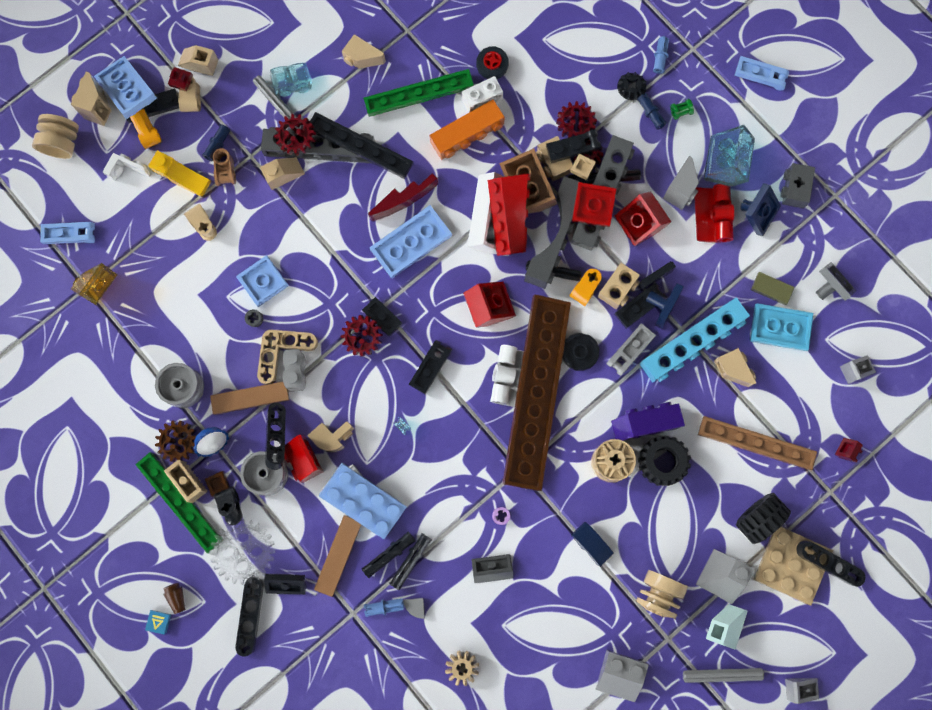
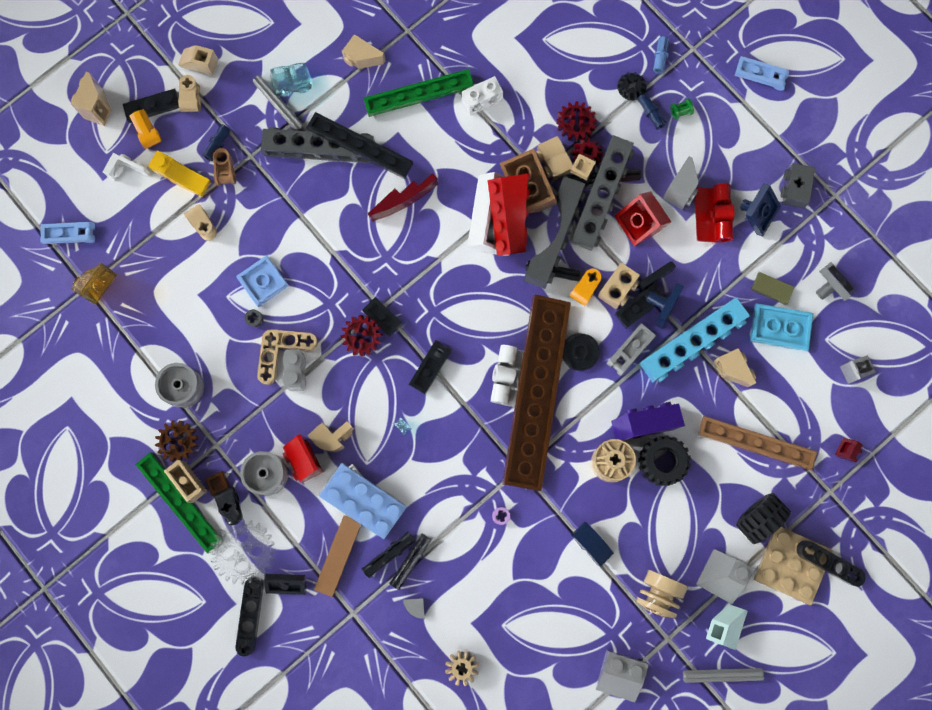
(55, 136): tan wheel -> none
(125, 87): light blue plate -> none
(158, 622): dark azure tile -> none
(174, 597): reddish brown cone -> none
(180, 79): dark red tile -> none
(210, 441): white piece -> none
(249, 398): medium nougat tile -> none
(272, 435): black beam -> none
(281, 171): tan slope -> none
(284, 135): dark red gear -> none
(384, 607): medium blue axle -> none
(410, 241): light blue plate -> none
(467, 129): orange brick -> none
(489, 303): red slope -> none
(490, 56): black wheel -> none
(492, 568): dark grey slope -> none
(573, 146): black plate -> none
(594, 204): red plate -> none
(730, 157): clear light blue slope -> none
(801, 689): light grey slope -> none

